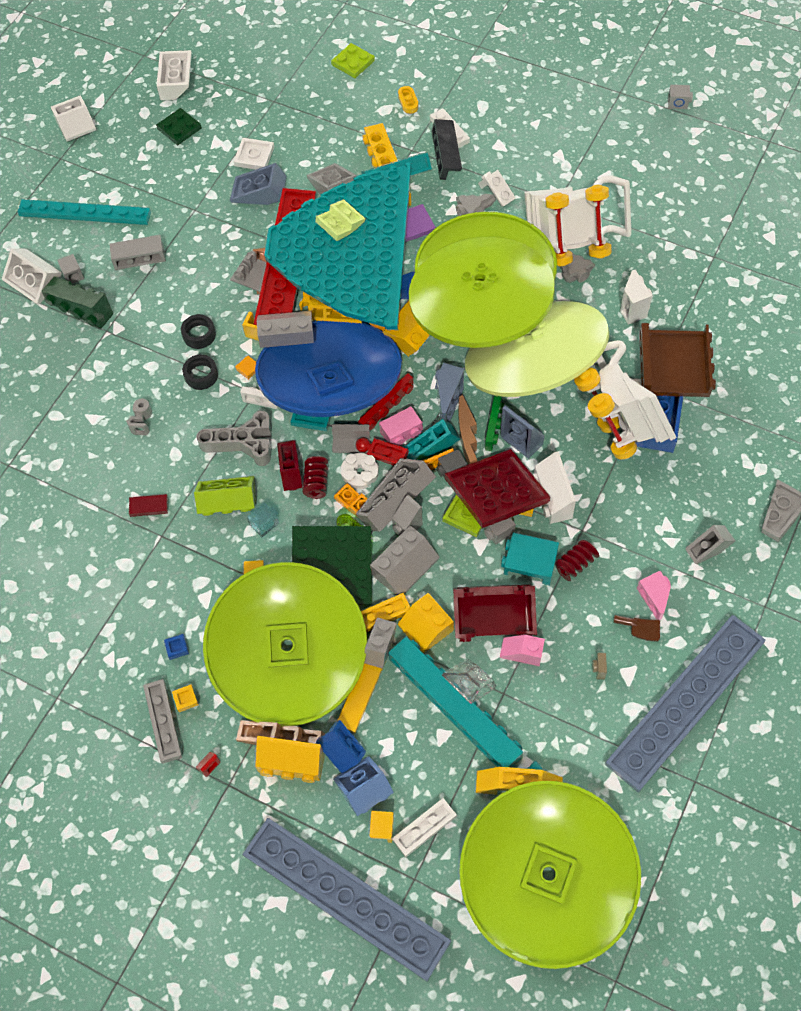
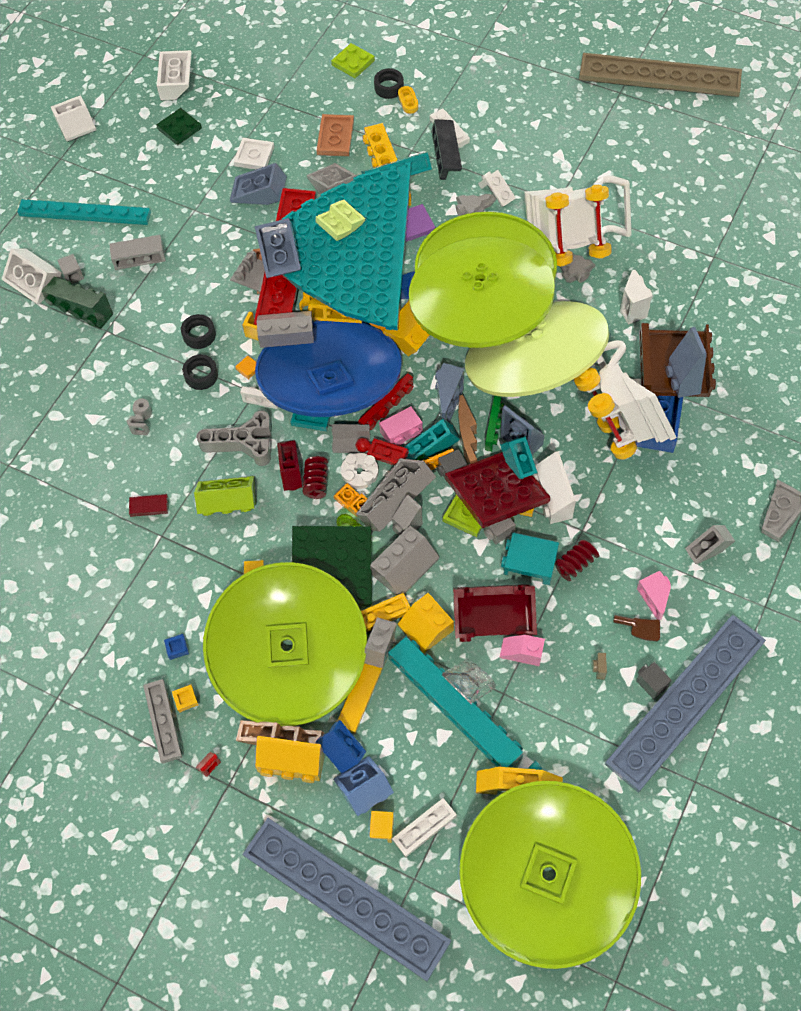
(263, 519): clear light blue brick -> none
(278, 248): none -> sand blue slope
(335, 135): none -> nougat plate
(385, 75): none -> black tyre
(519, 457): none -> teal slope
(653, 679): none -> dark grey brick
(661, 74): none -> dark tan plate
(679, 96): light grey brick -> none
(687, 365): none -> sand blue slope

